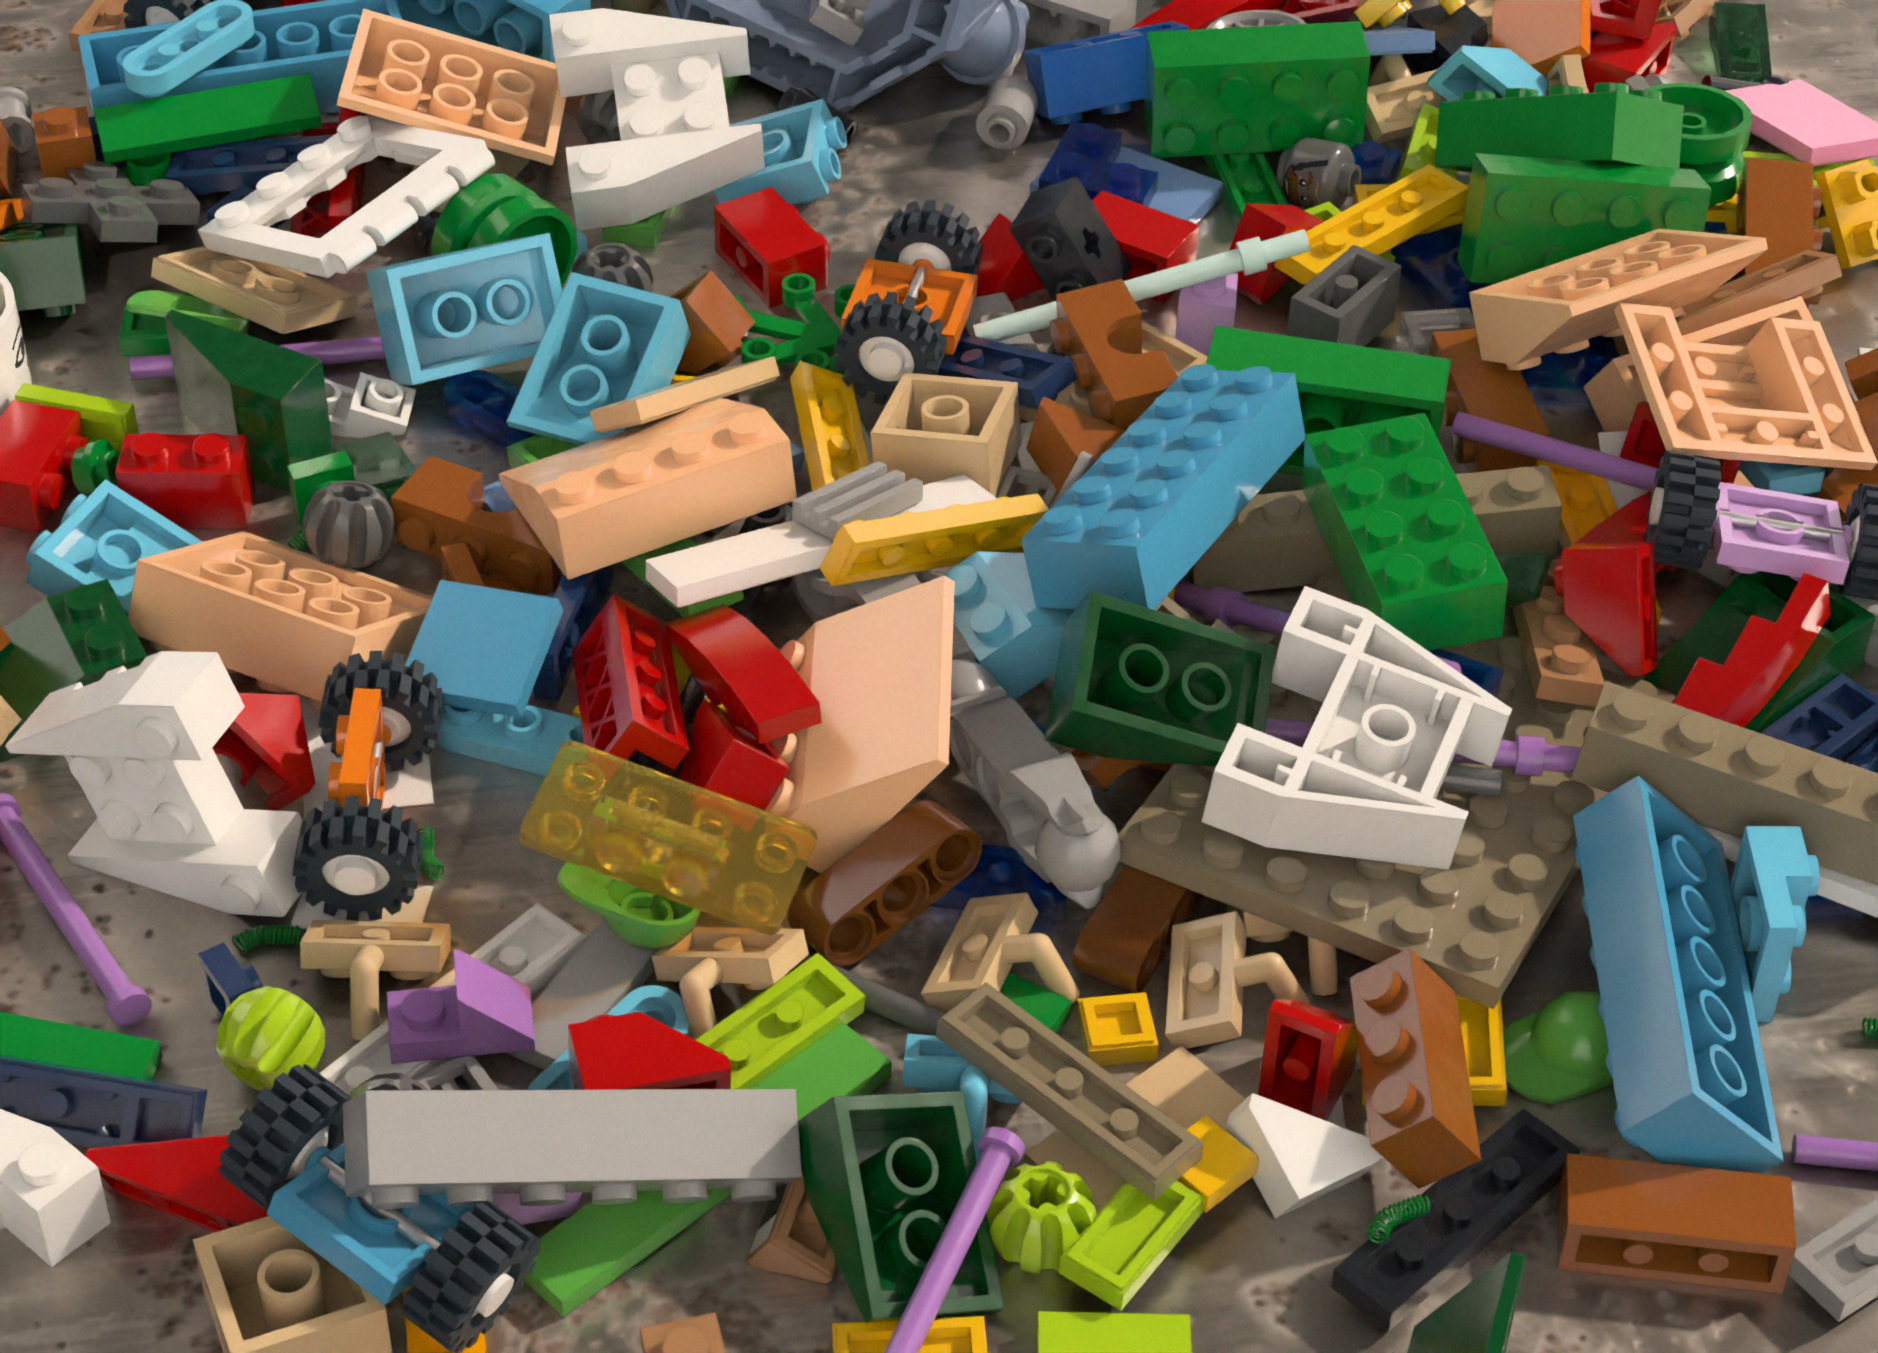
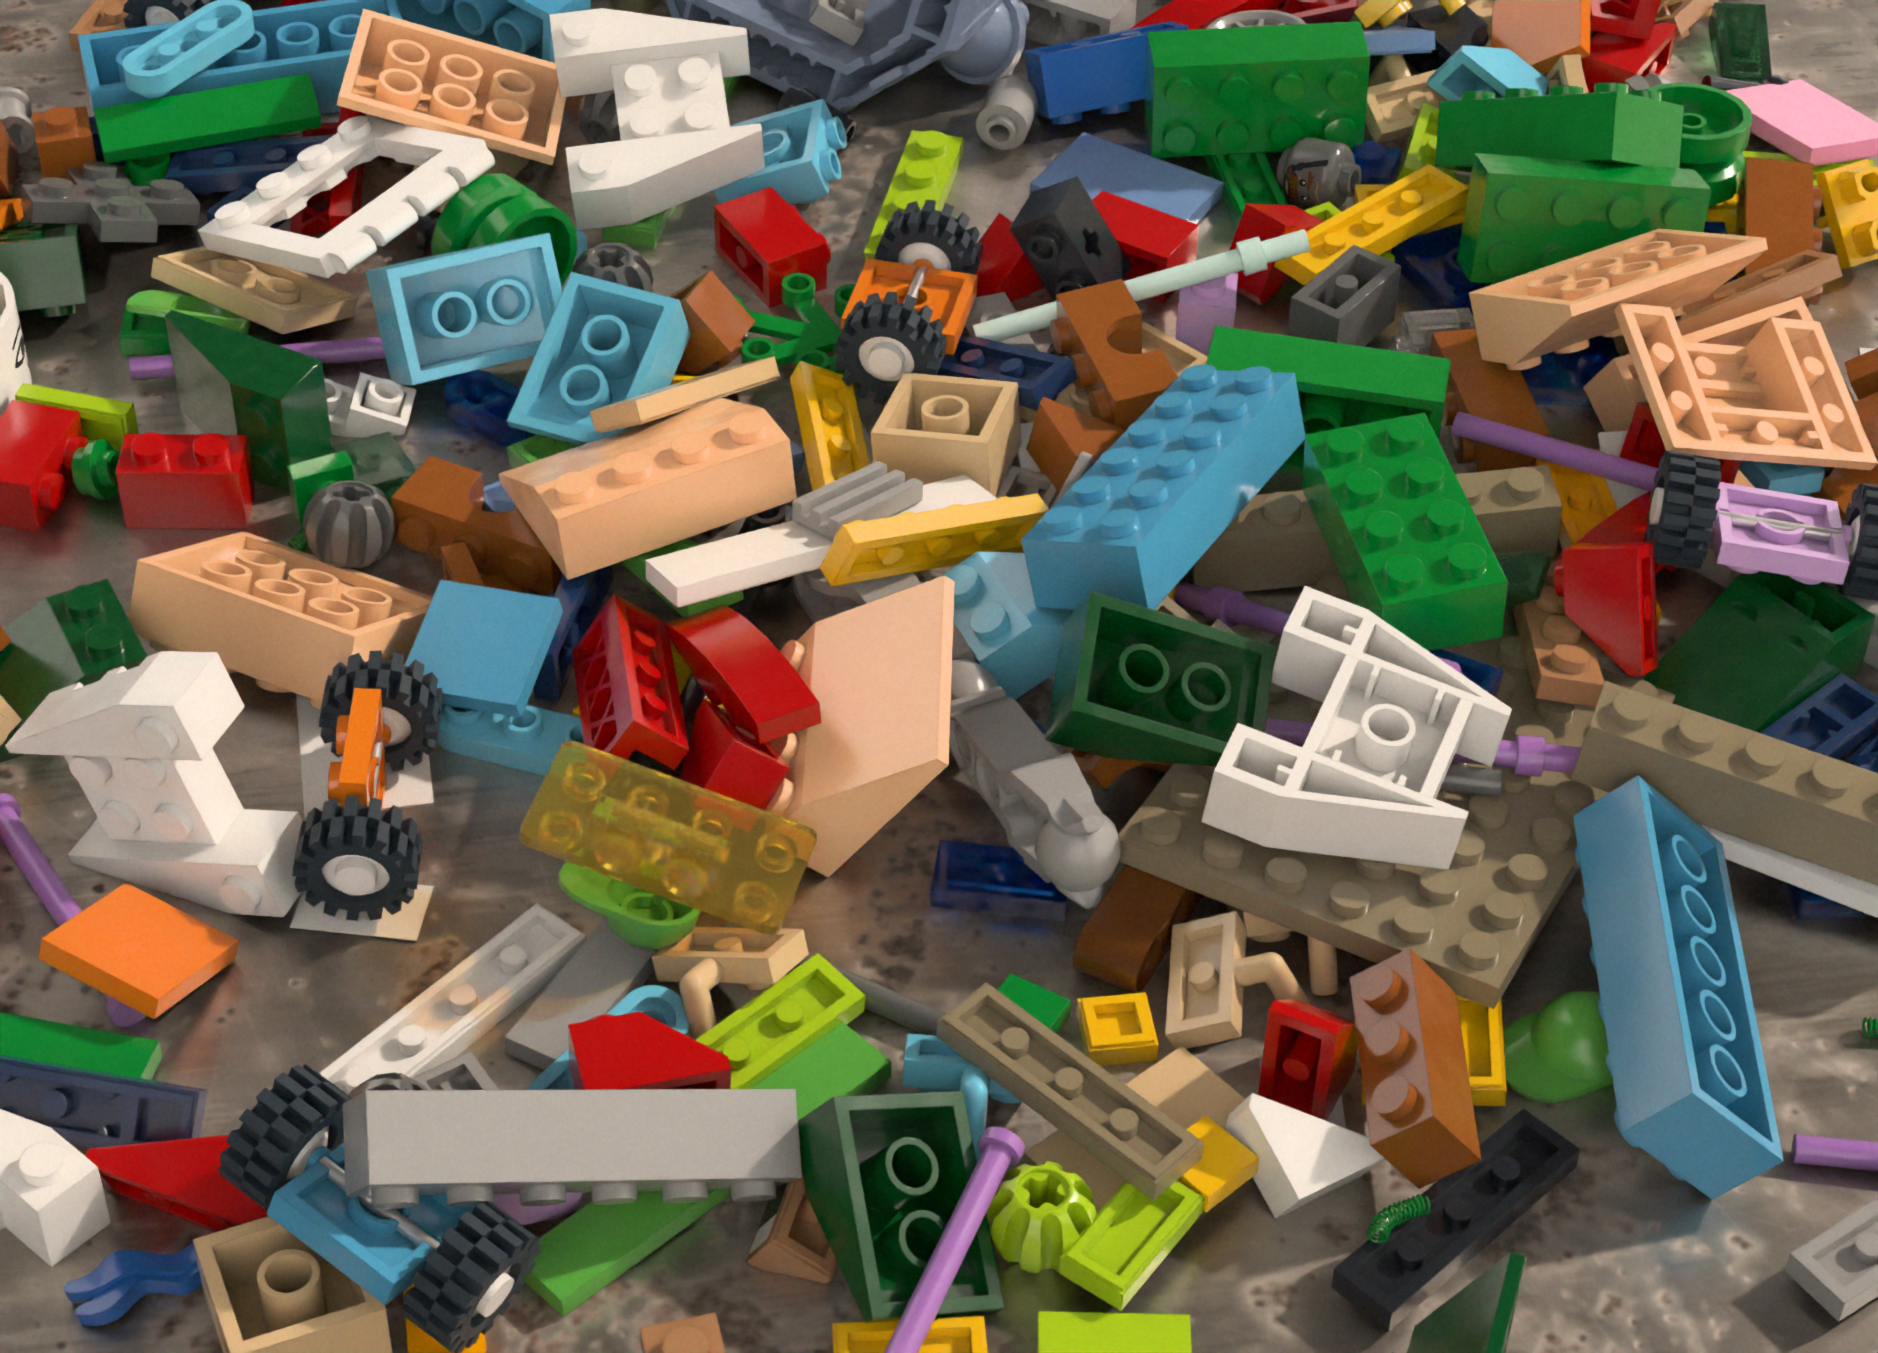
(102, 541): medium azure plate -> none
(129, 1276): none -> blue hair
(138, 950): none -> orange tile
(225, 978): dark blue plate -> none
(263, 937): green leg -> none
(269, 1035): lime piece -> none
(272, 746): red slope -> none
(368, 947): tan plate -> none
(434, 864): green leg -> none
(473, 1018): medium lavender slope -> none
(885, 882): reddish brown beam -> none
(922, 175): none -> lime plate
(985, 946): tan plate -> none
(1090, 155): clear blue plate -> none
(1675, 1223): dark orange brick -> none
(1760, 658): red slope -> none
(1769, 901): medium azure plate -> none

